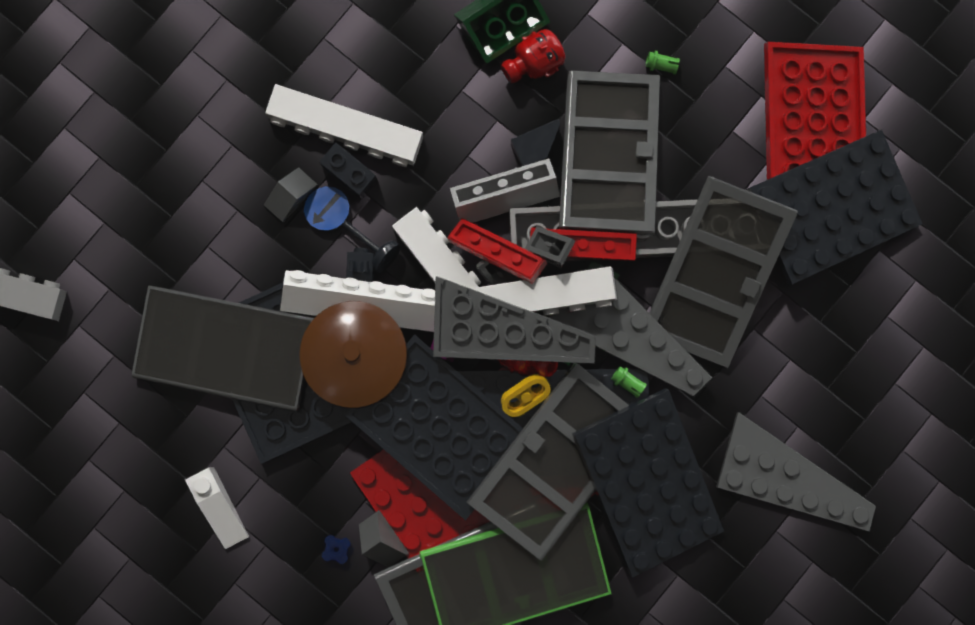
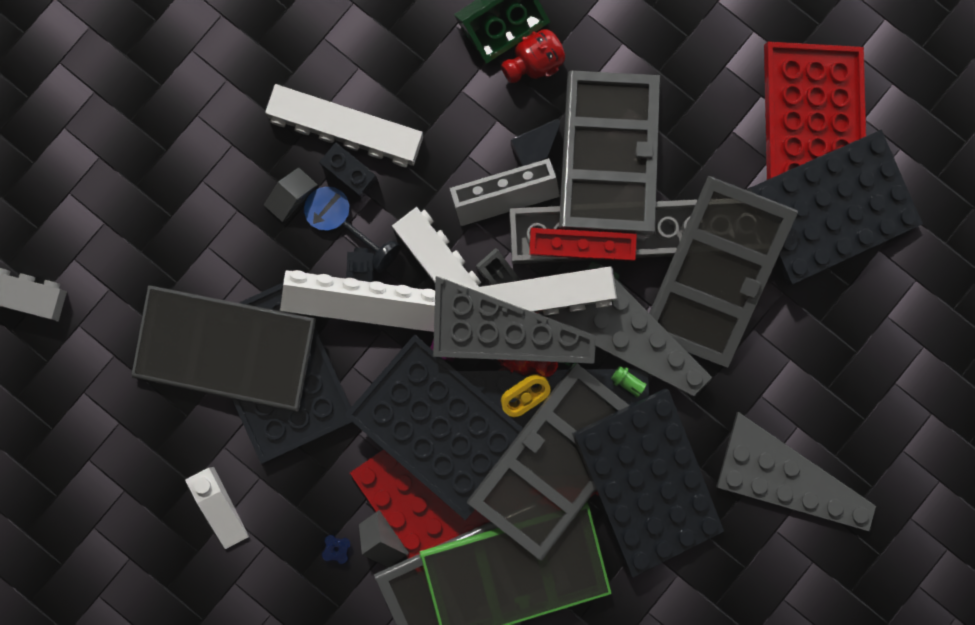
(353, 354): reddish brown dish -> none
(497, 251): red tile -> none
(550, 246): dark grey slope -> none
(662, 62): bright green pin -> none

